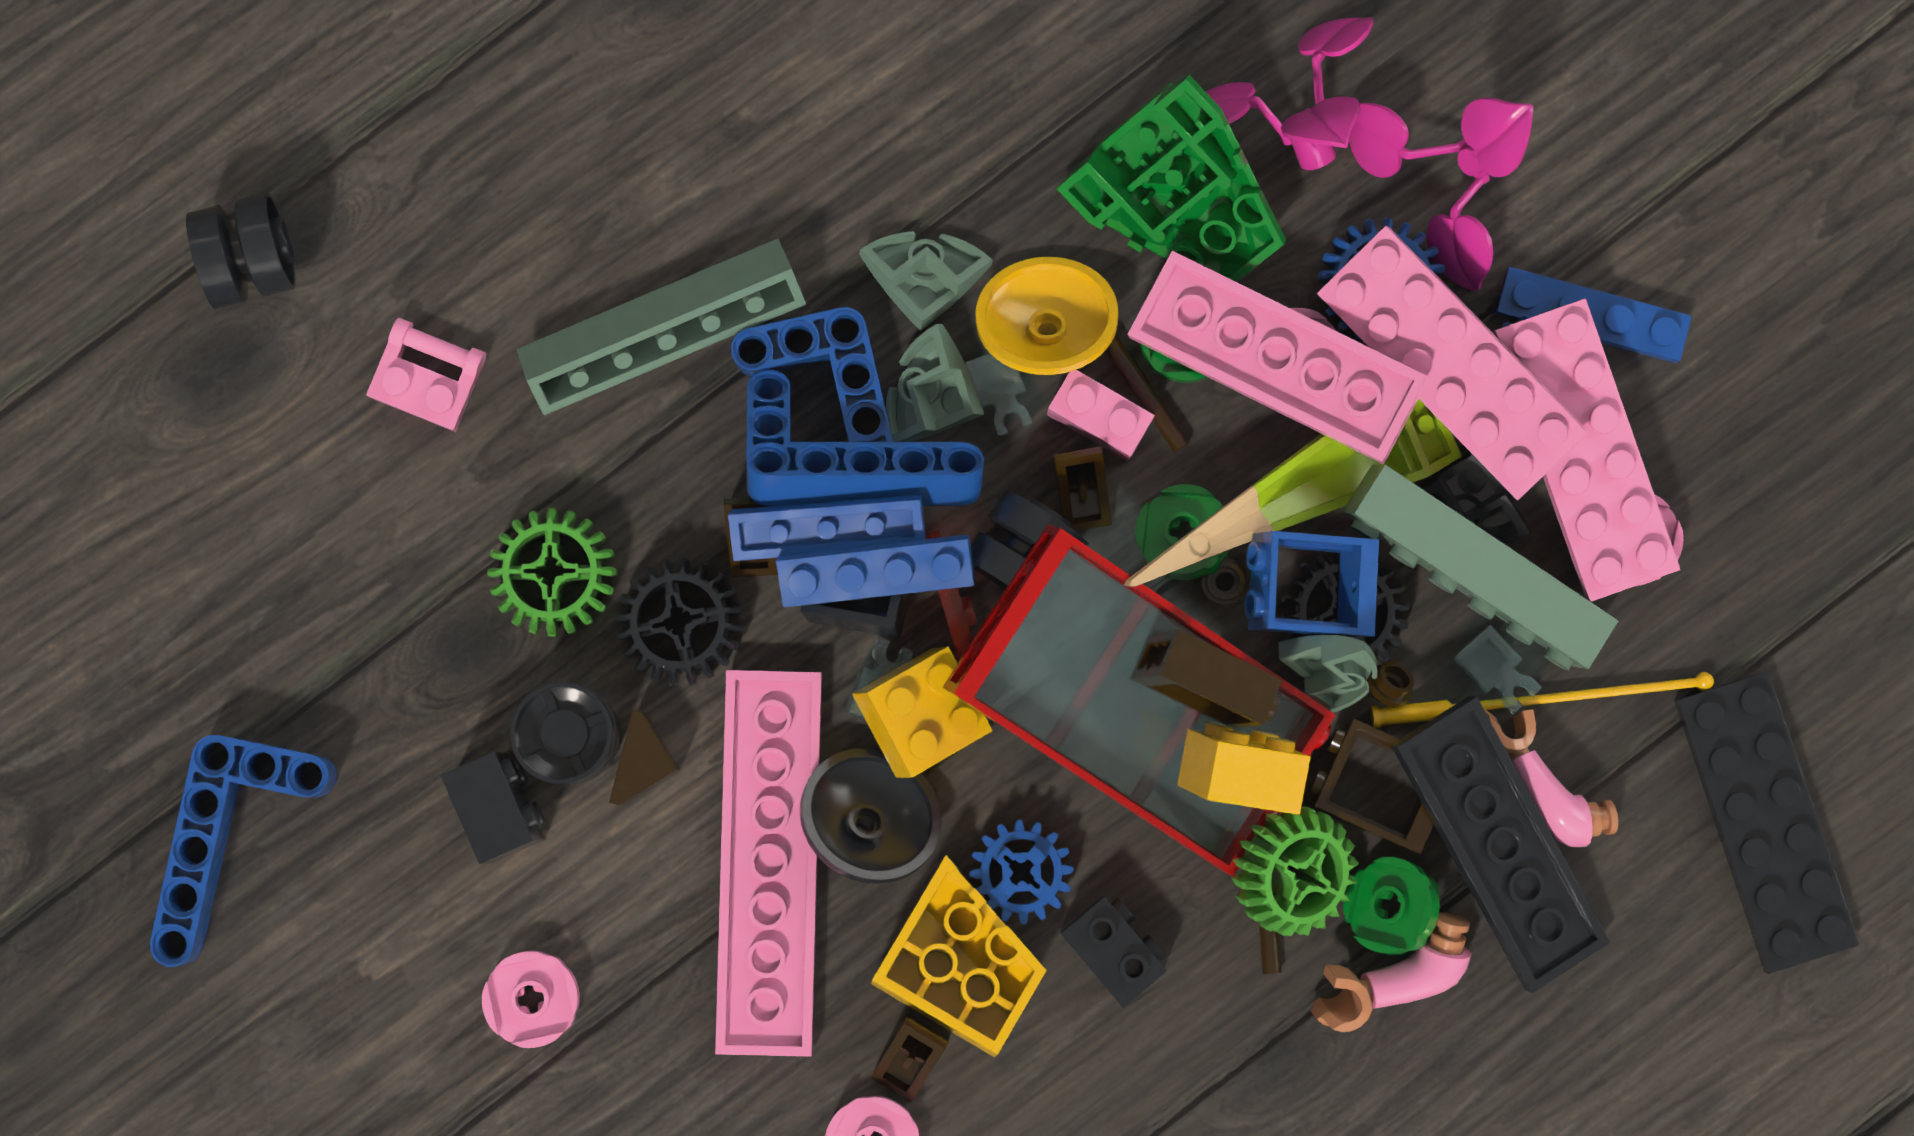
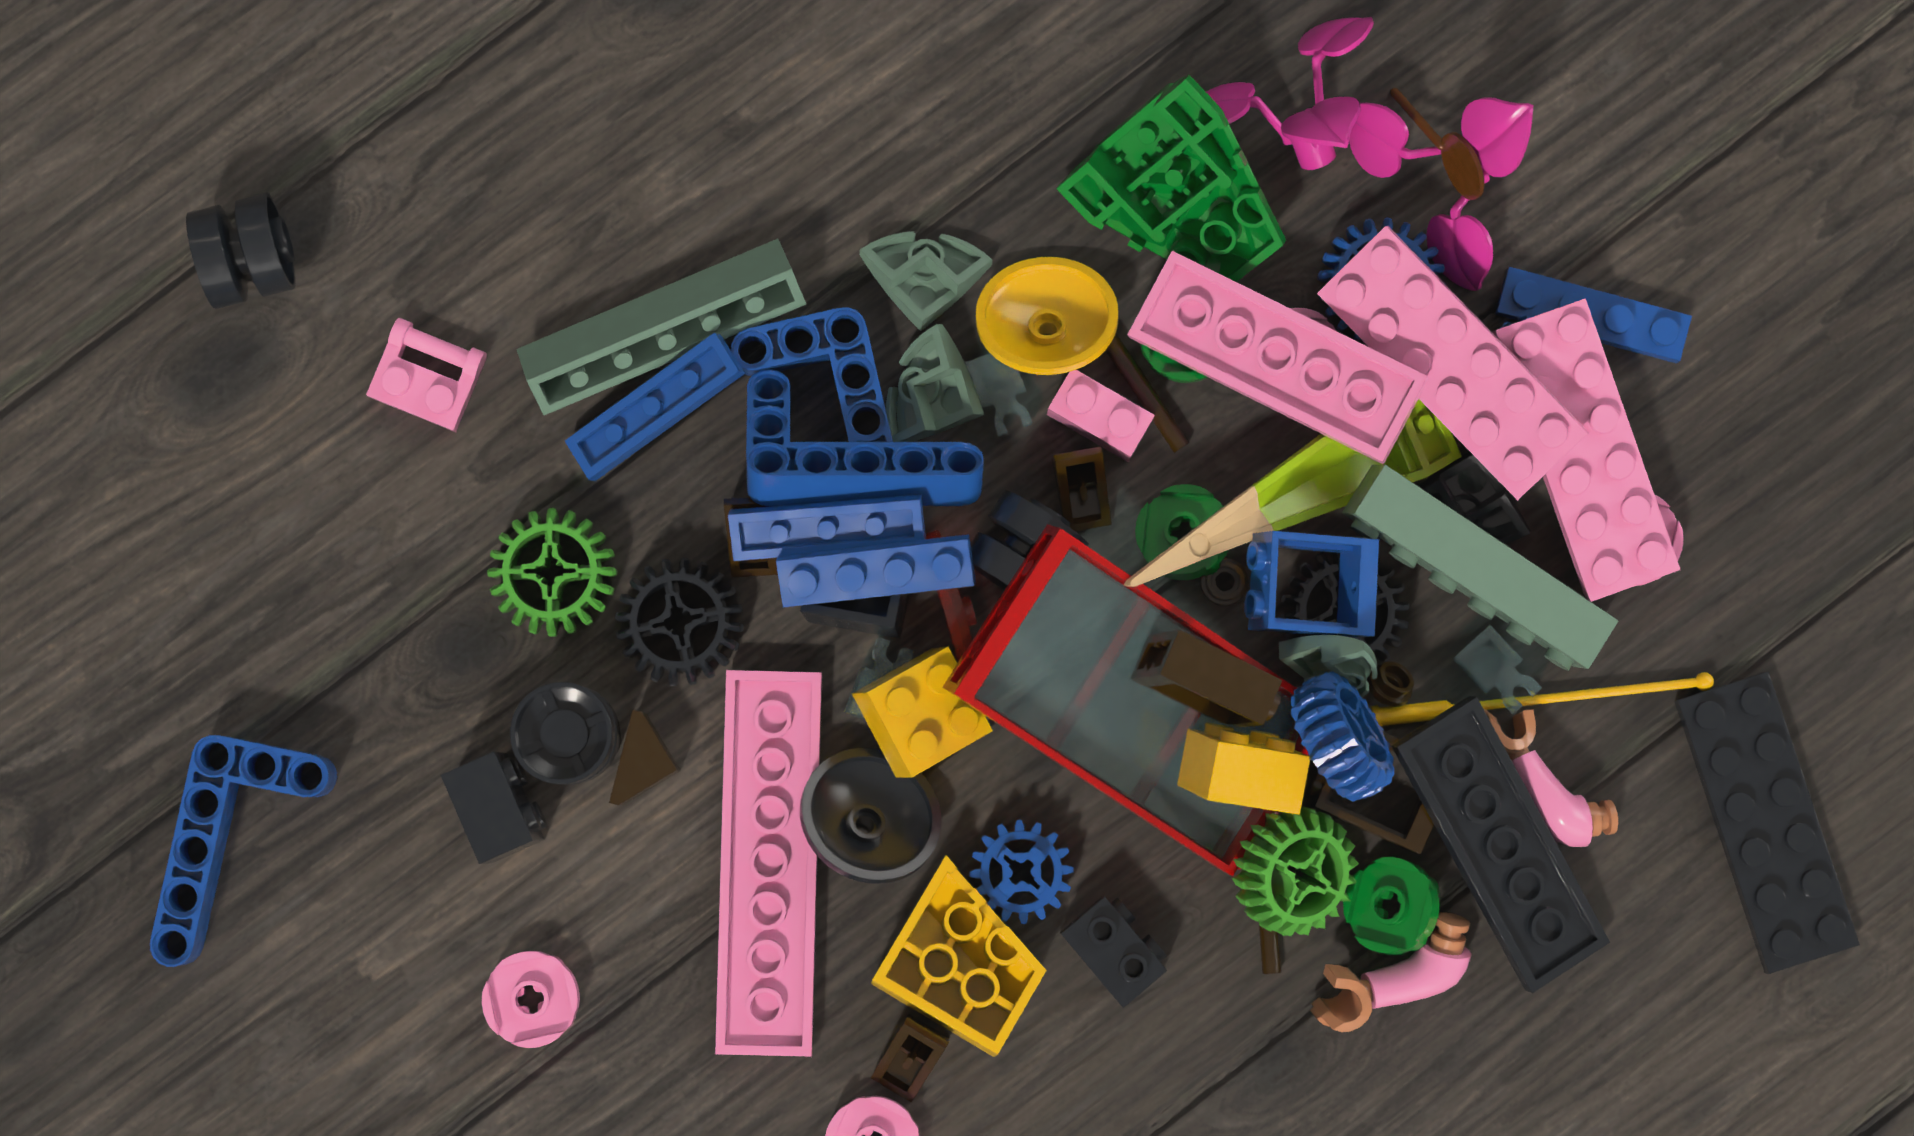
(654, 407): none -> blue plate
(1342, 736): none -> blue gear
(1456, 152): none -> reddish brown piece

